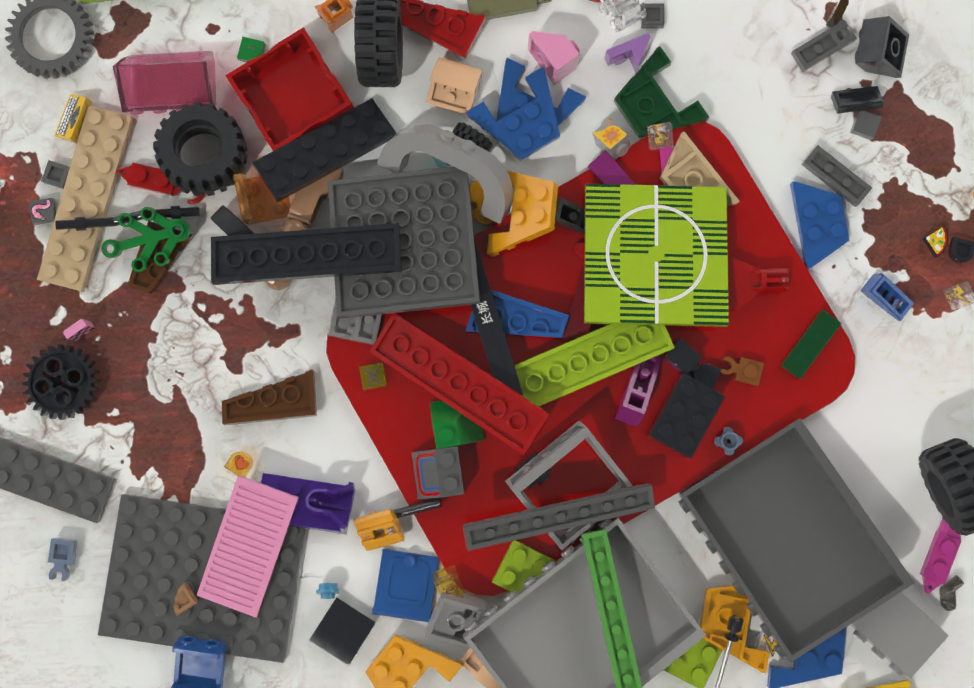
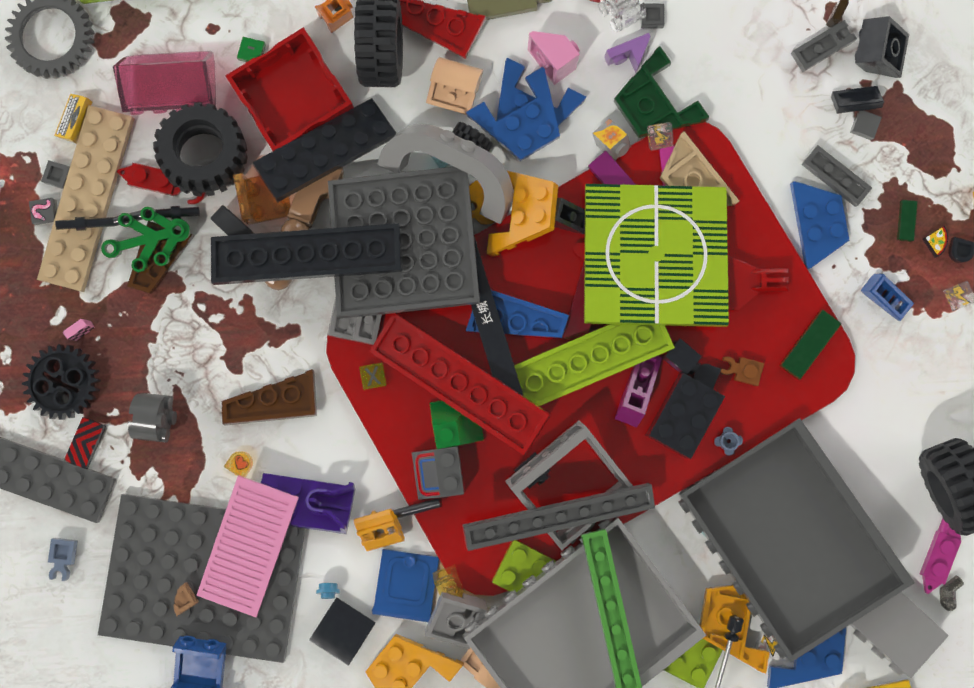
(85, 442): none -> tile
(151, 417): none -> dark grey brick
(907, 220): none -> dark green piece

